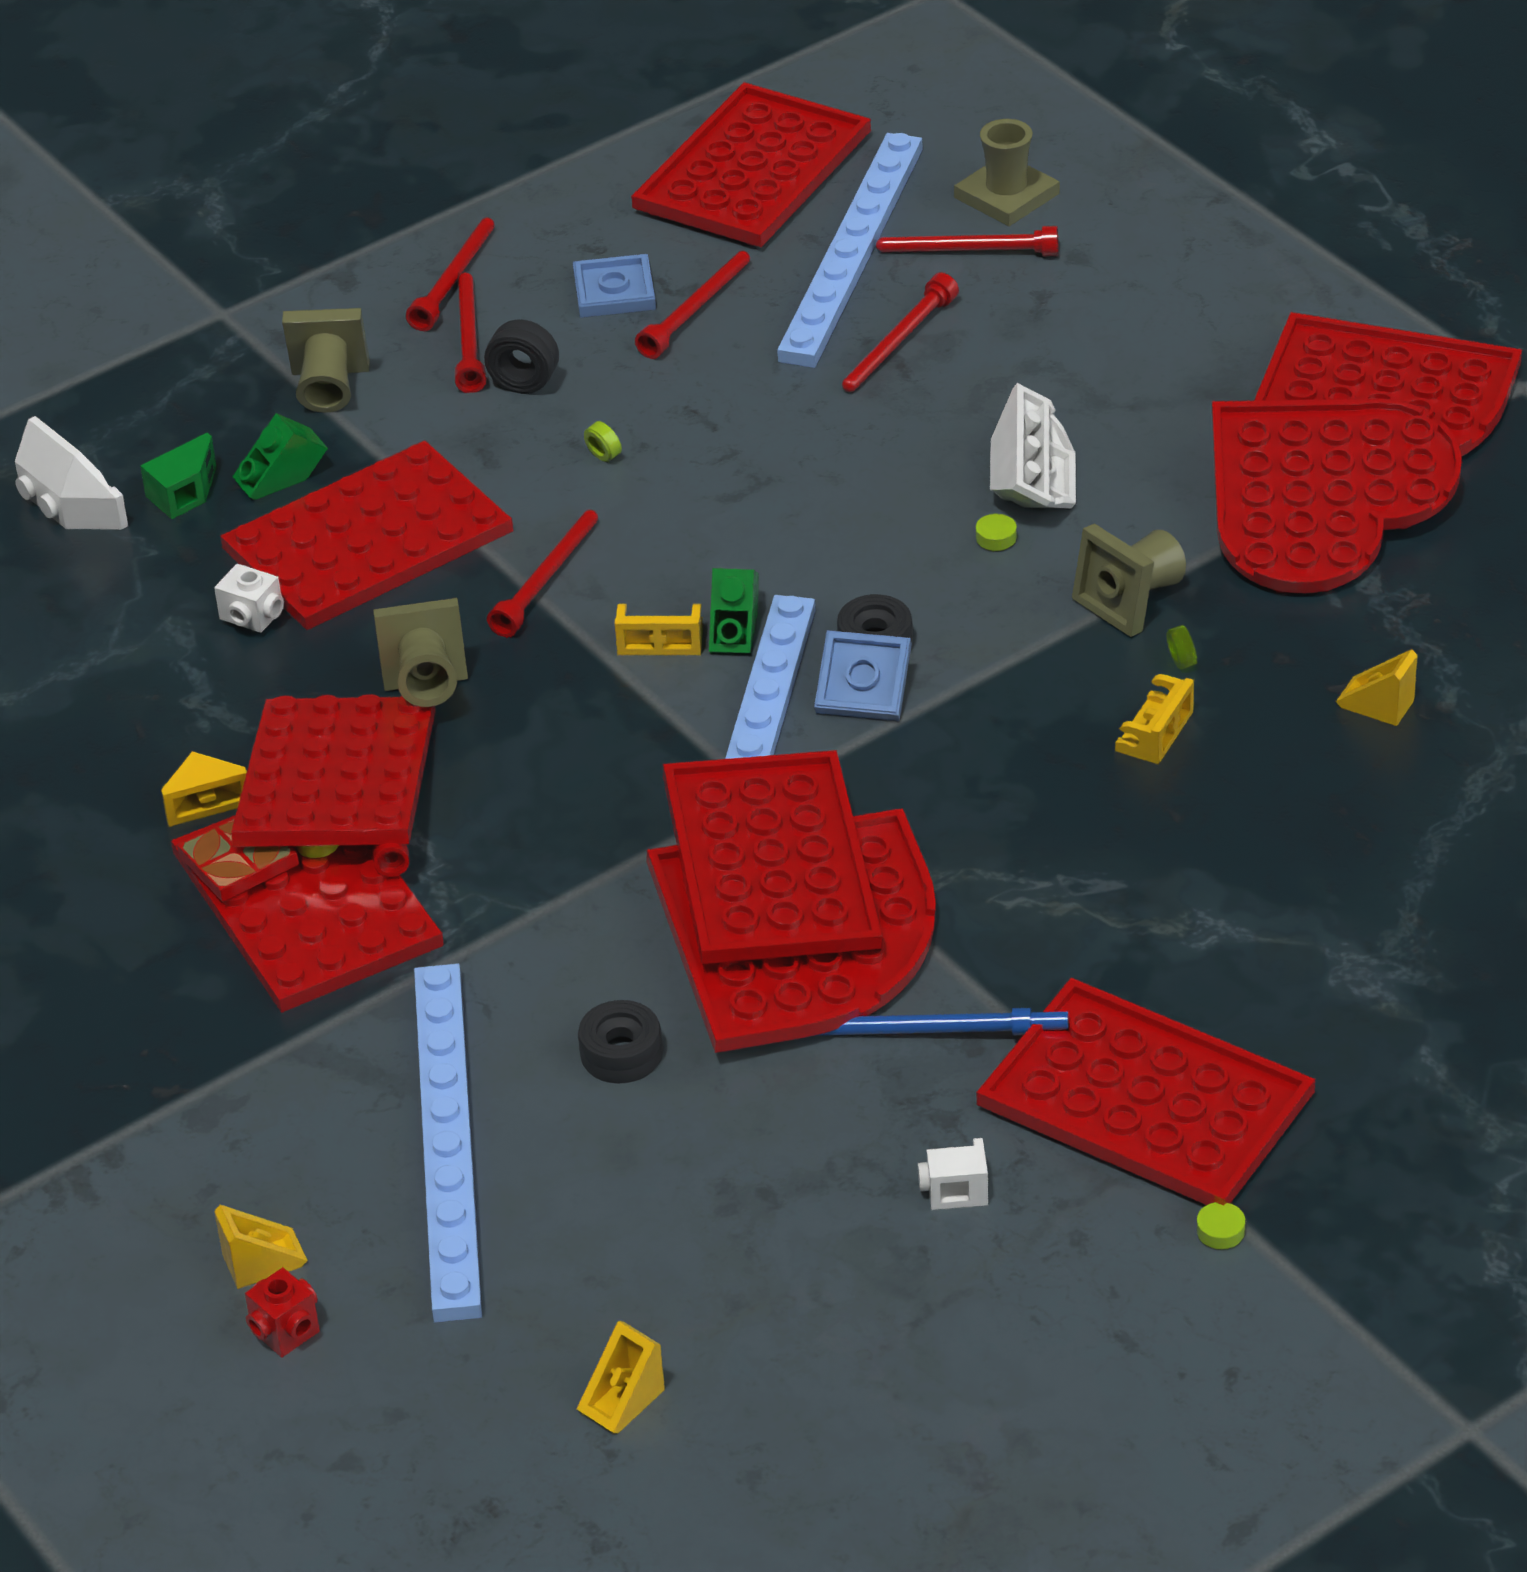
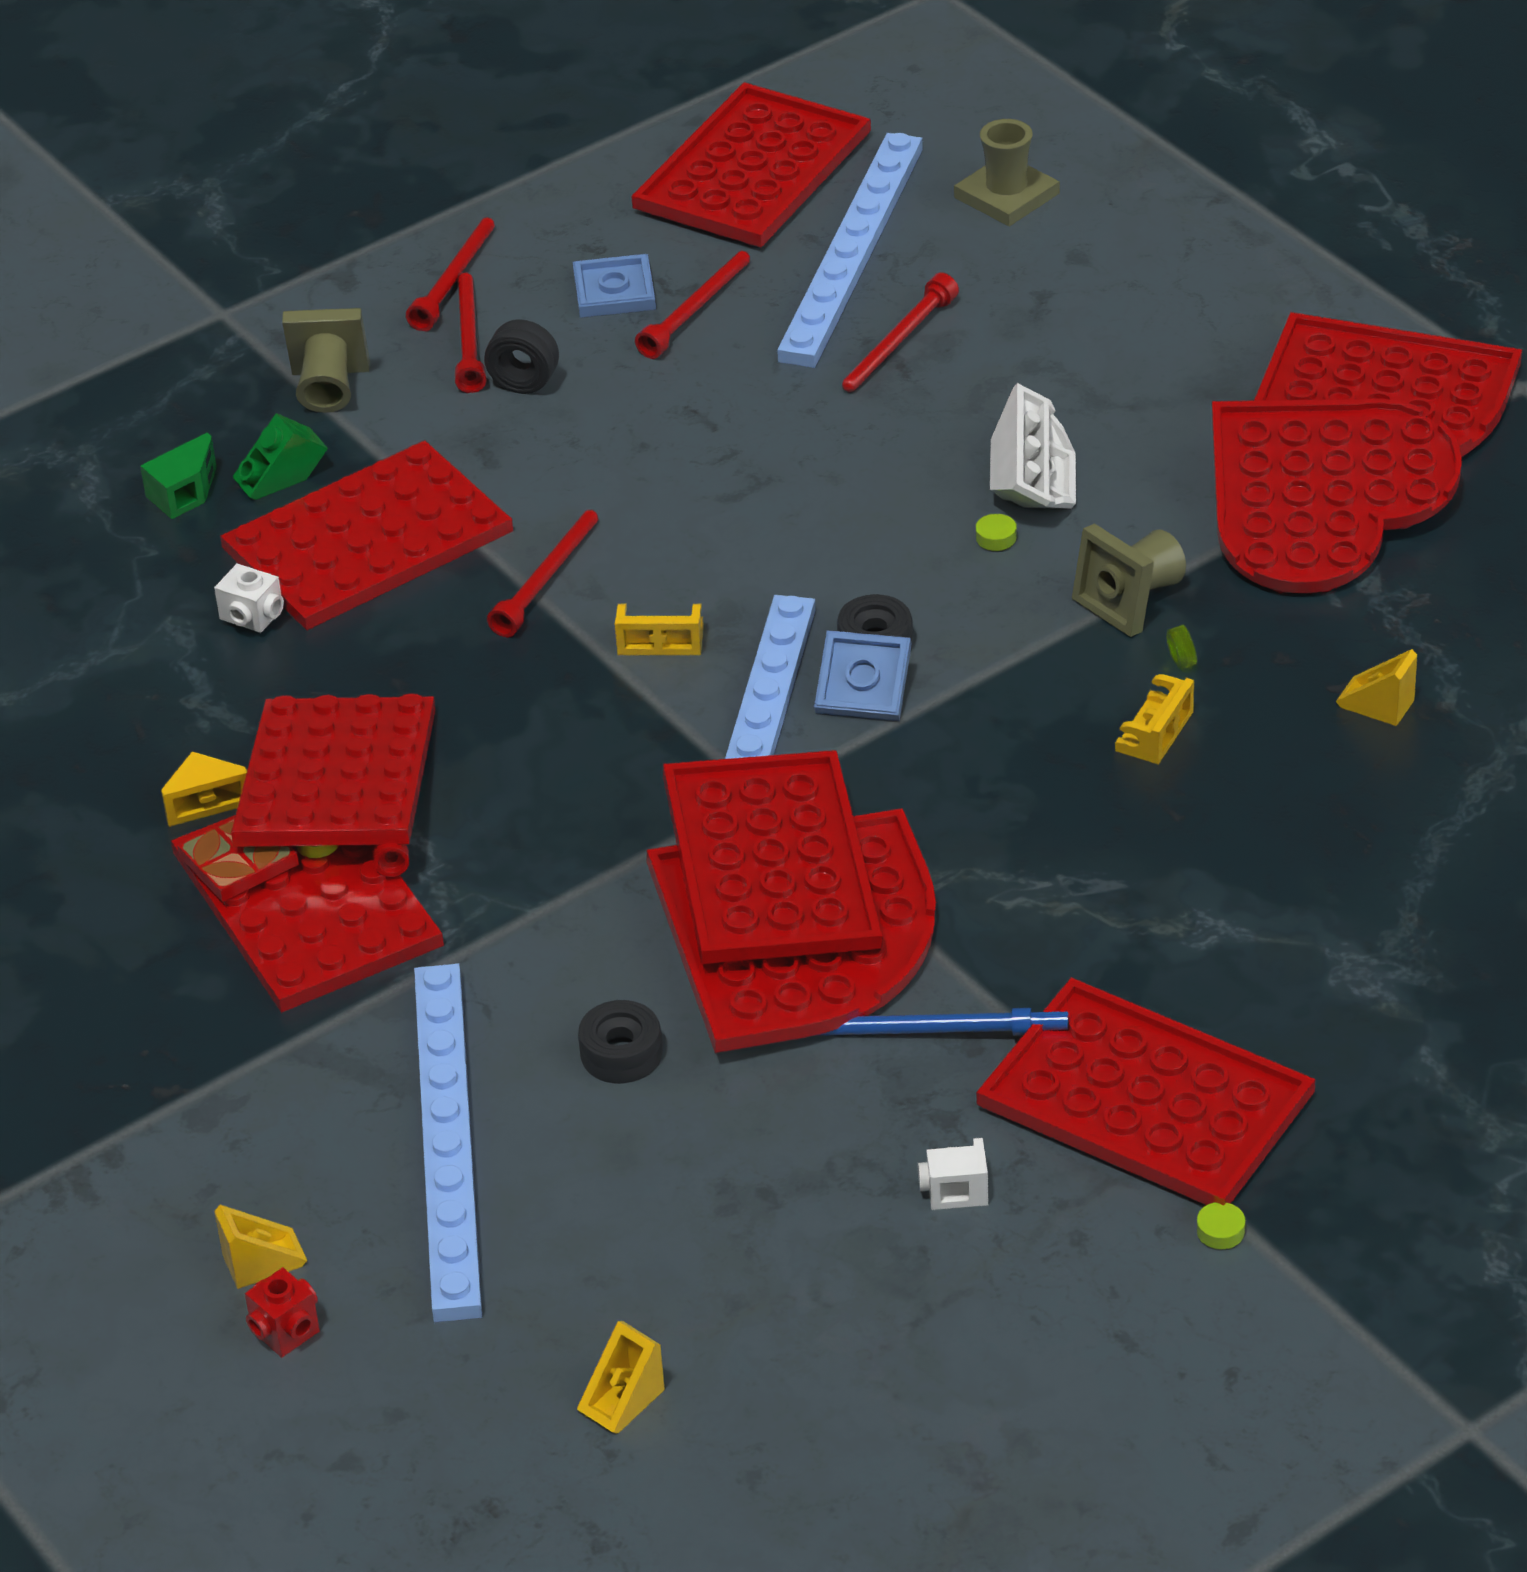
(65, 482): white wedge -> none
(421, 650): olive plant -> none
(602, 441): lime tile -> none
(733, 610): green slope -> none
(1042, 241): red piece -> none

